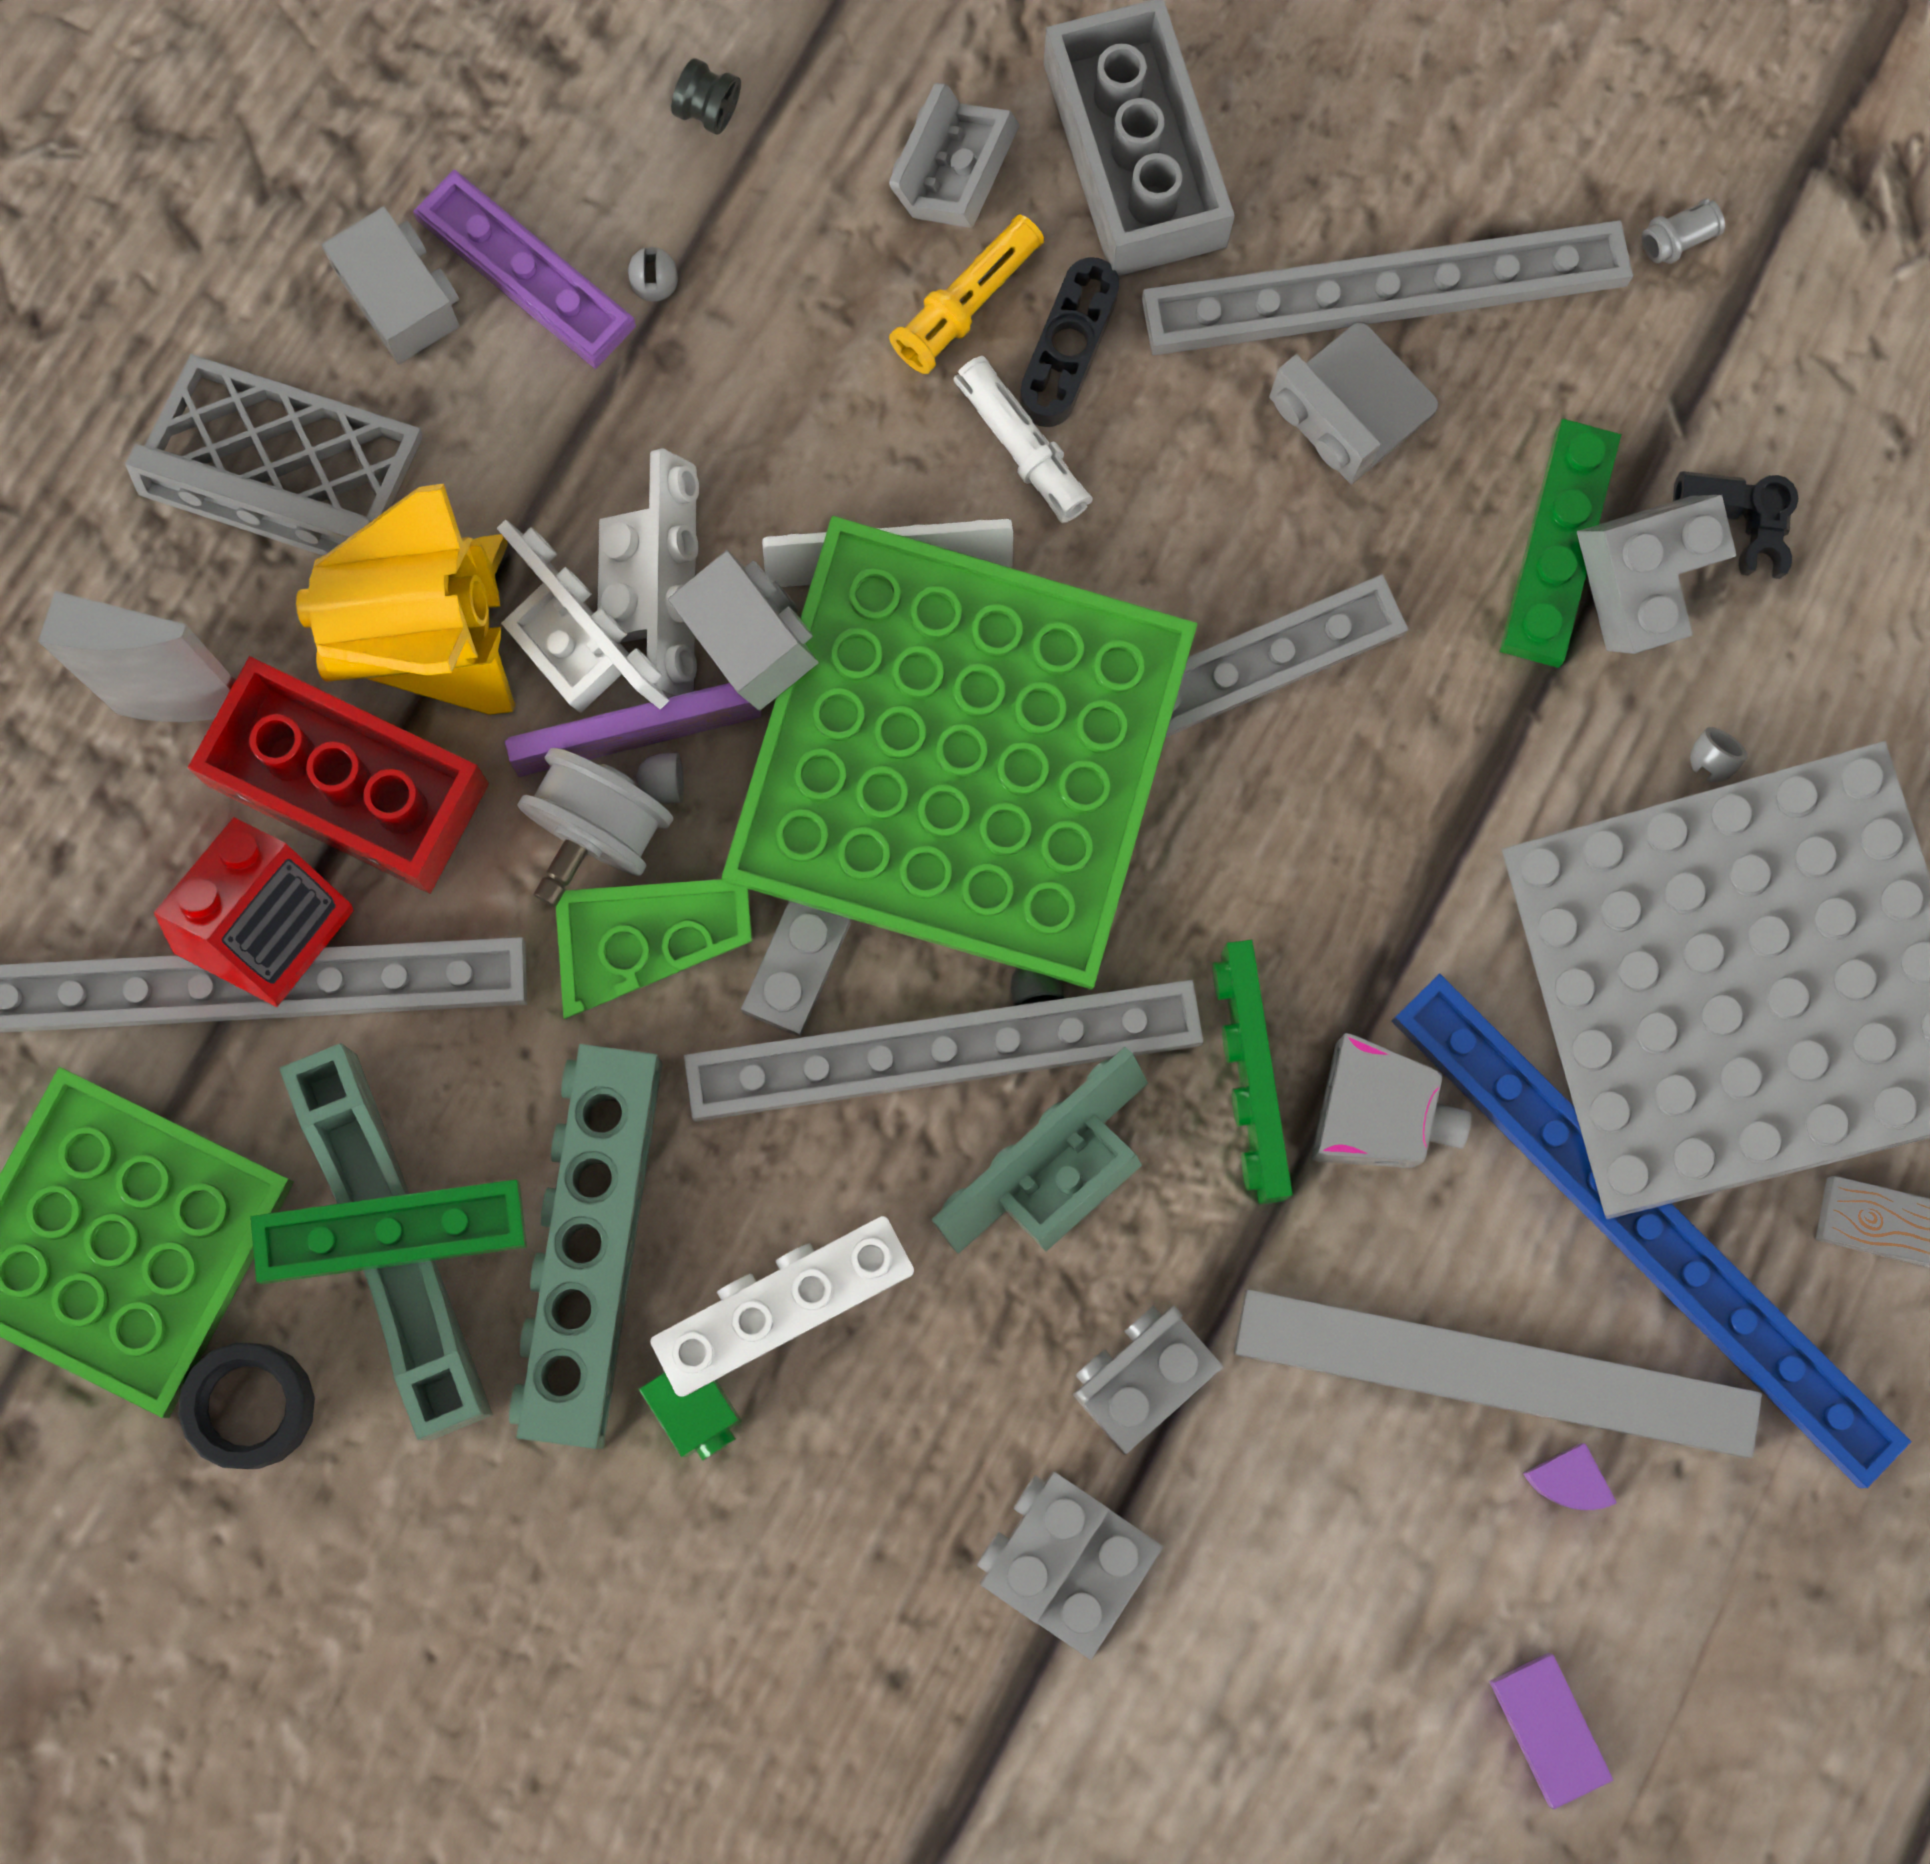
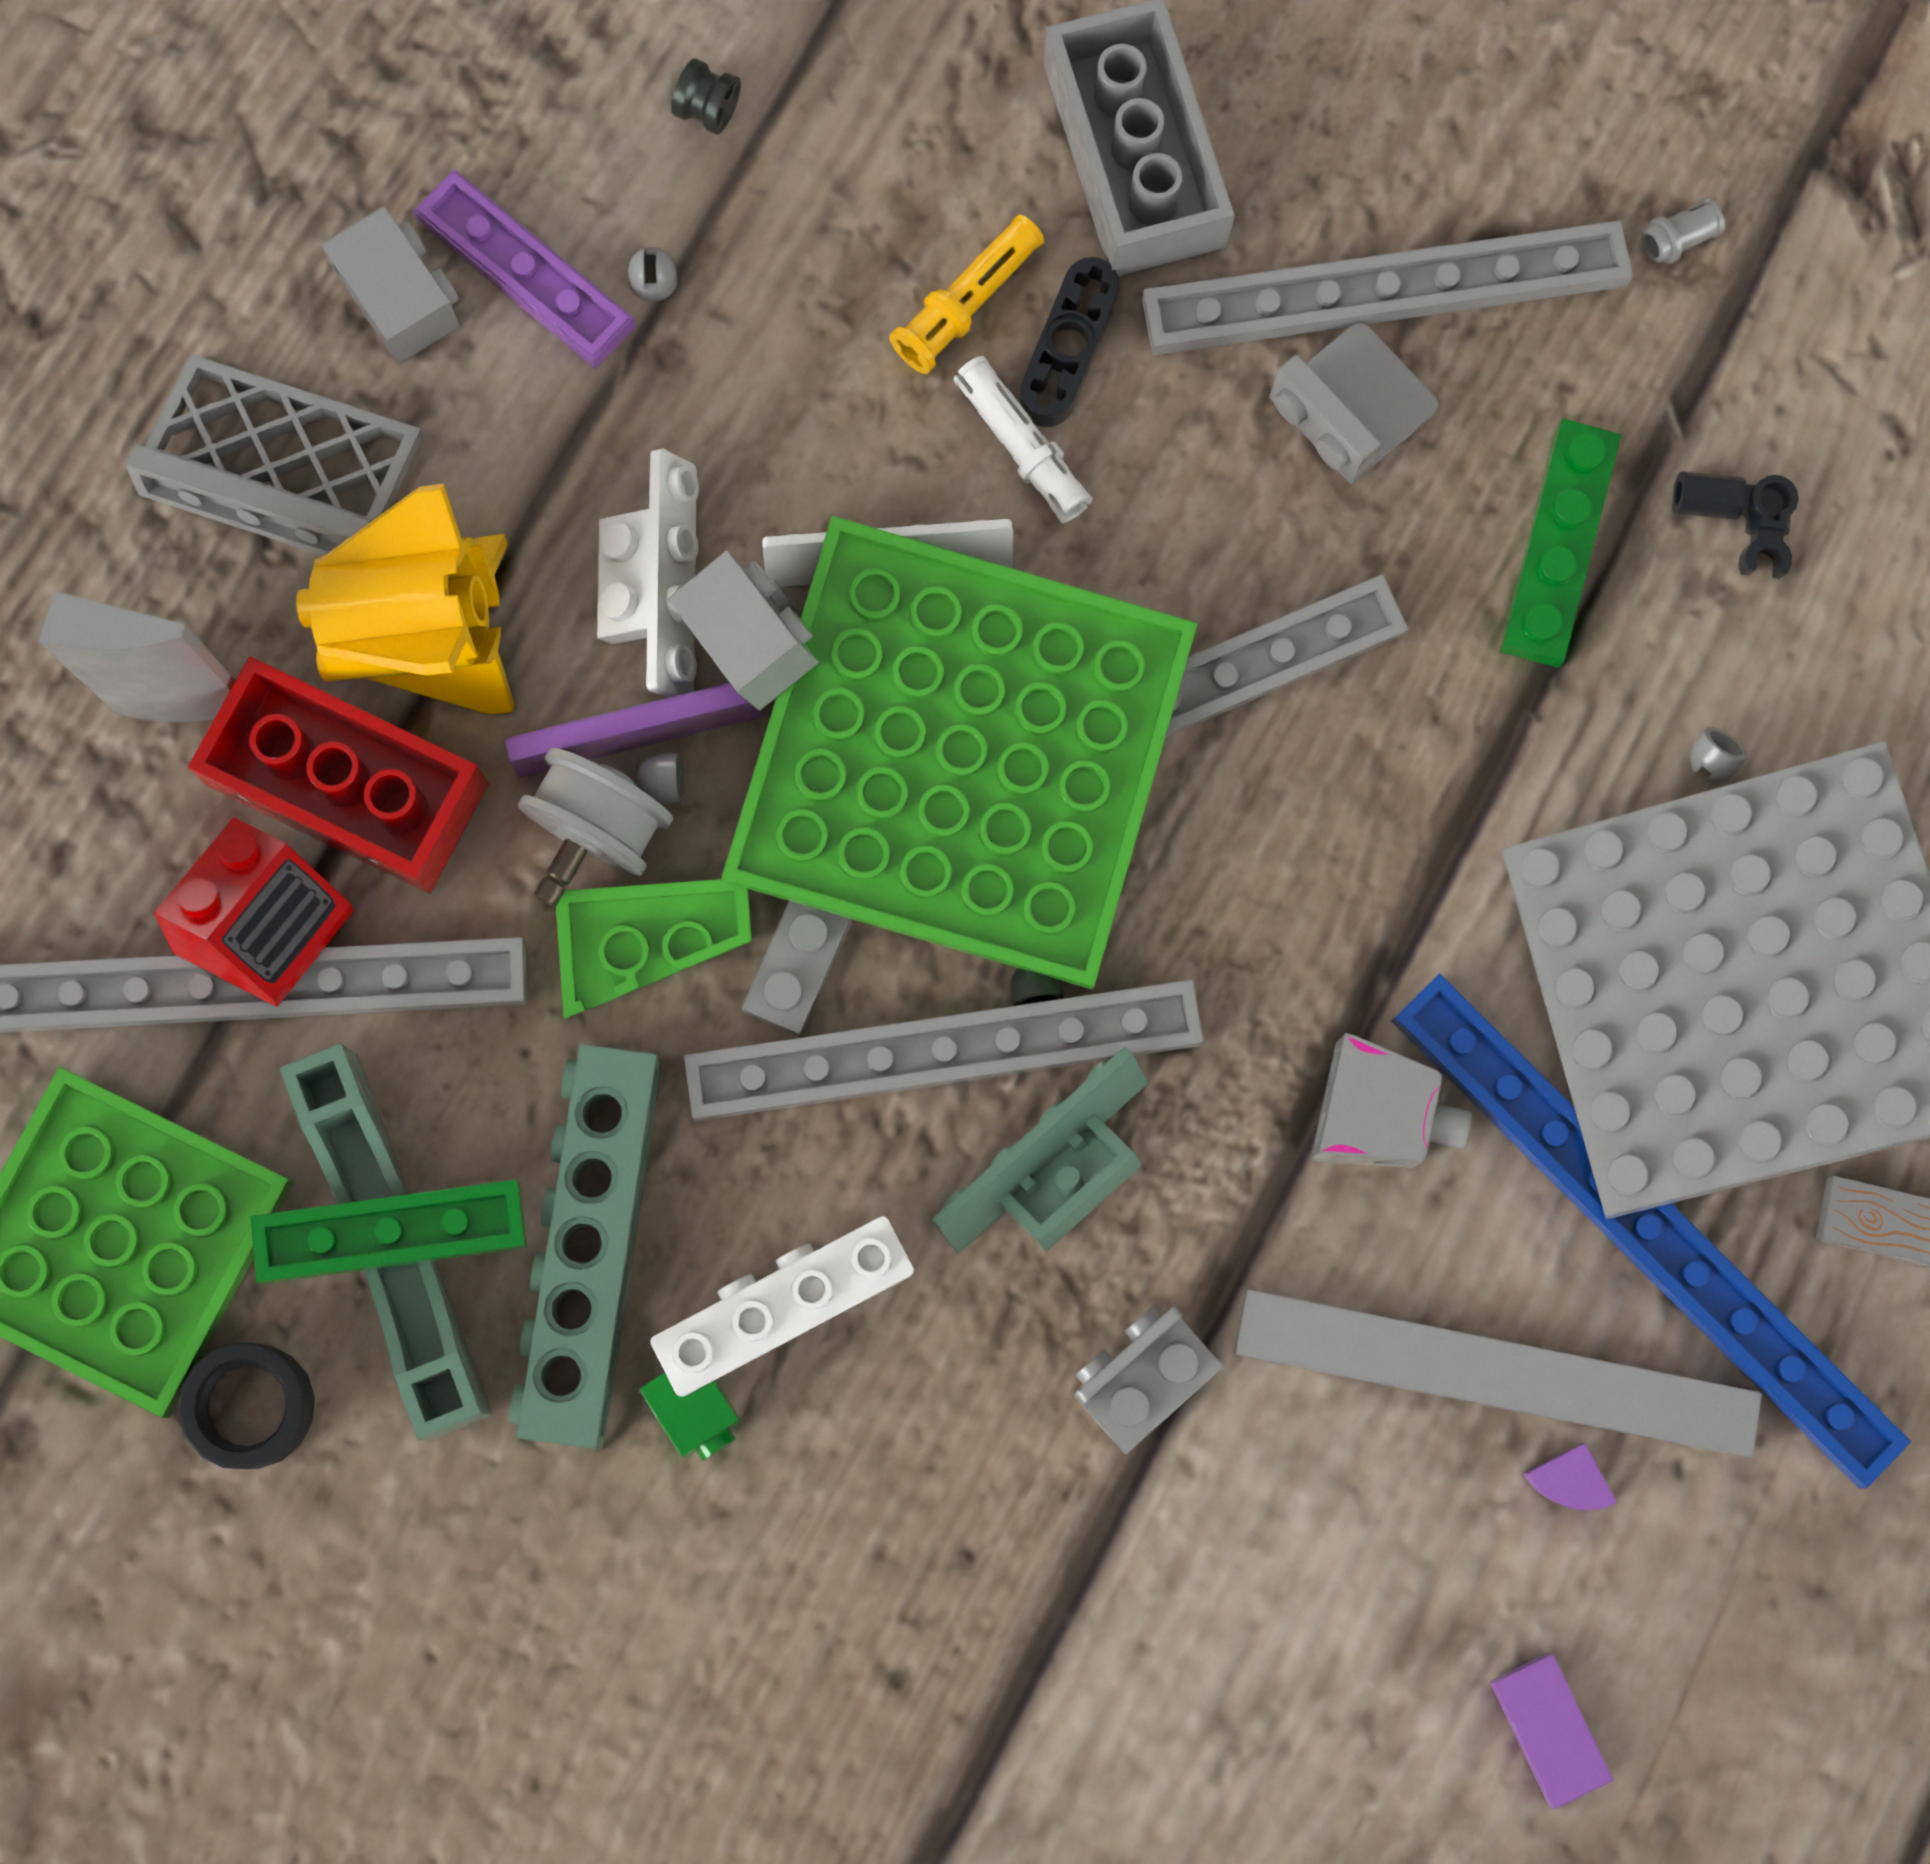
(564, 636): white bracket -> none
(951, 158): light grey bracket -> none
(1068, 1563): light grey plate -> none
(1256, 1100): green plate -> none
(1637, 566): light grey brick -> none

